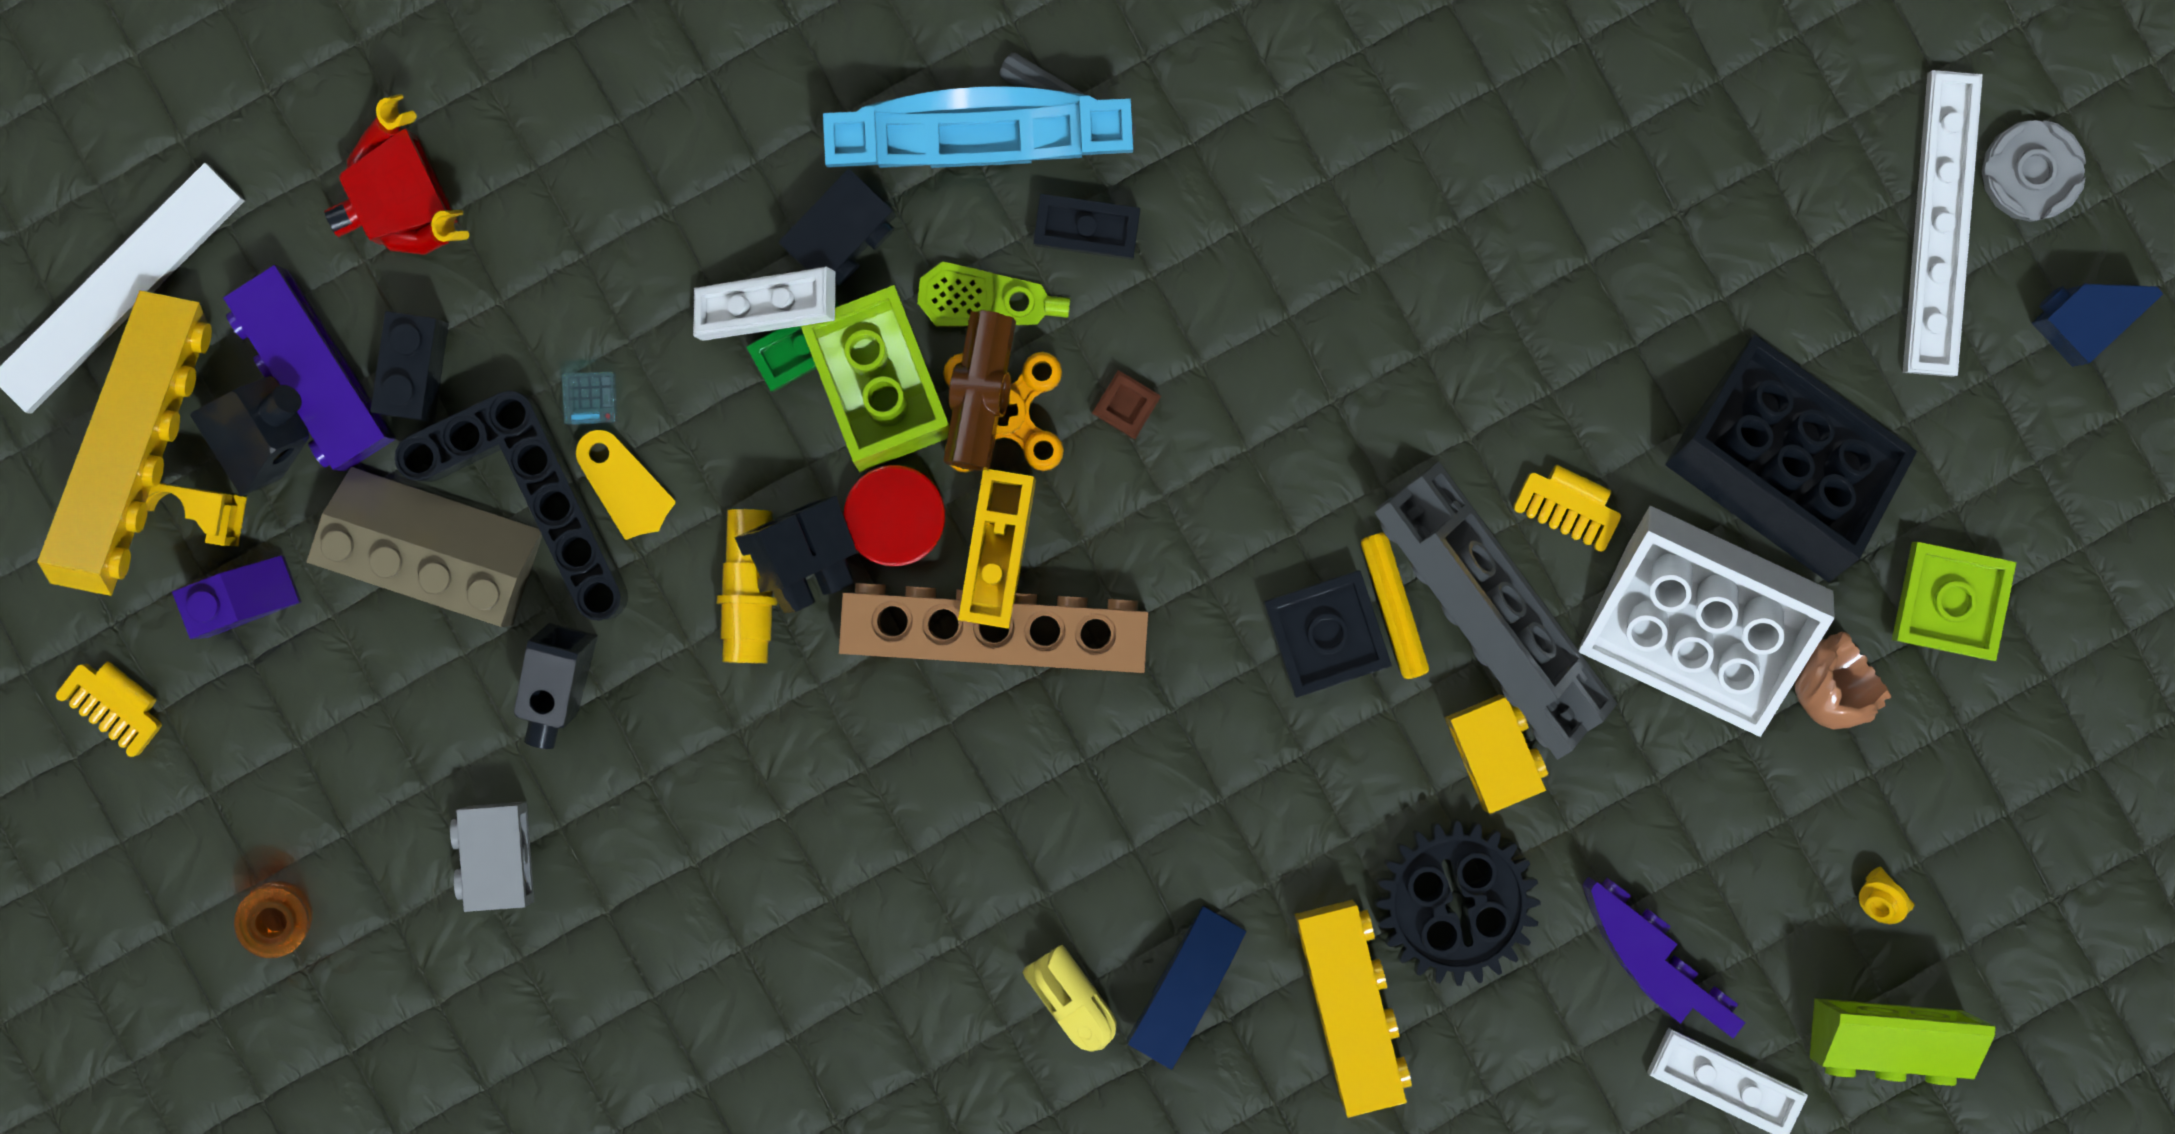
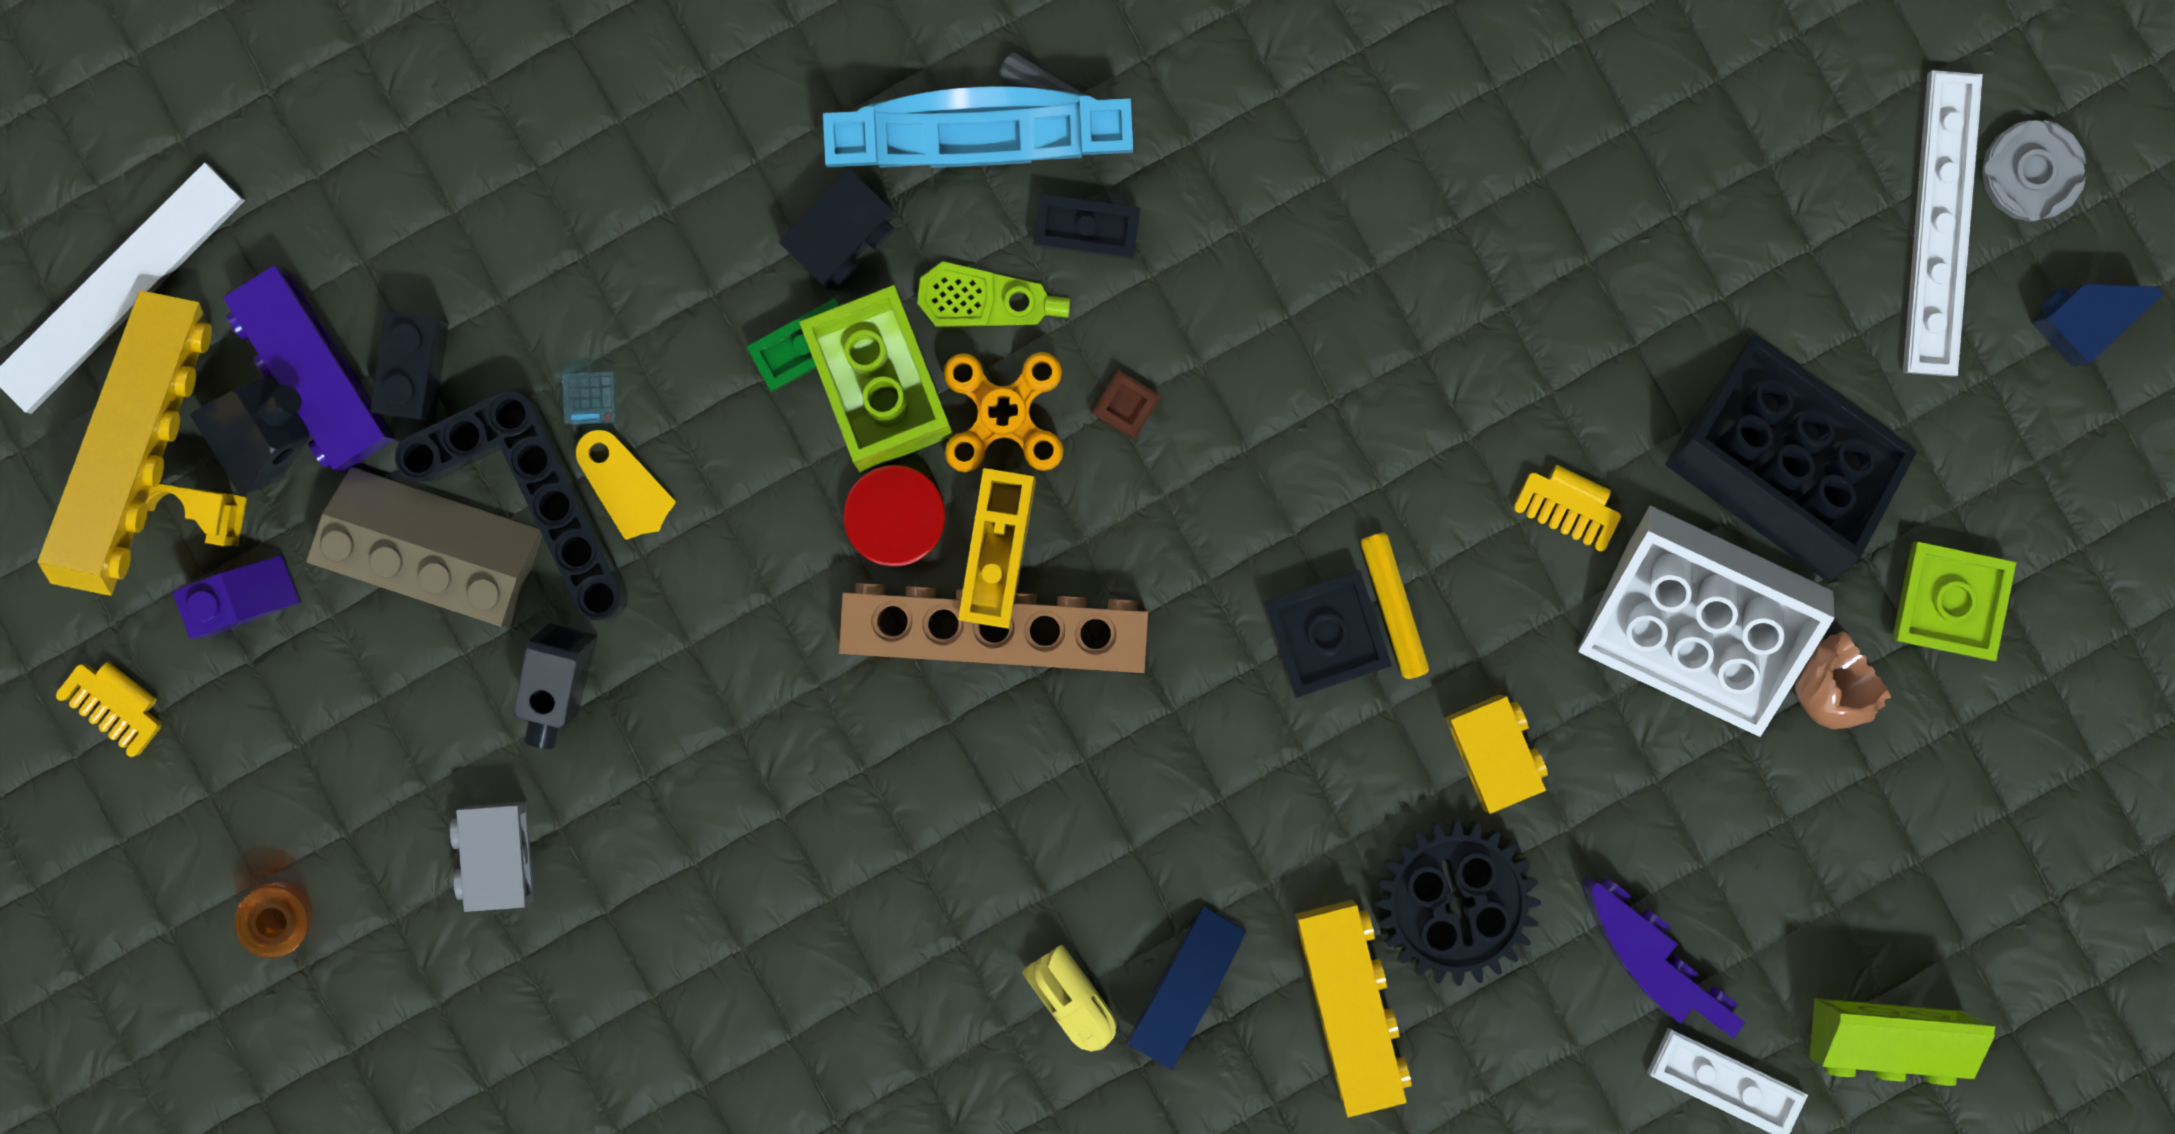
(394, 189): torso -> none
(744, 610): yellow piece -> none
(764, 303): white tile -> none
(798, 545): black hips -> none
(979, 390): reddish brown piece -> none
(1496, 610): dark grey slope -> none
(1884, 898): yellow plate -> none

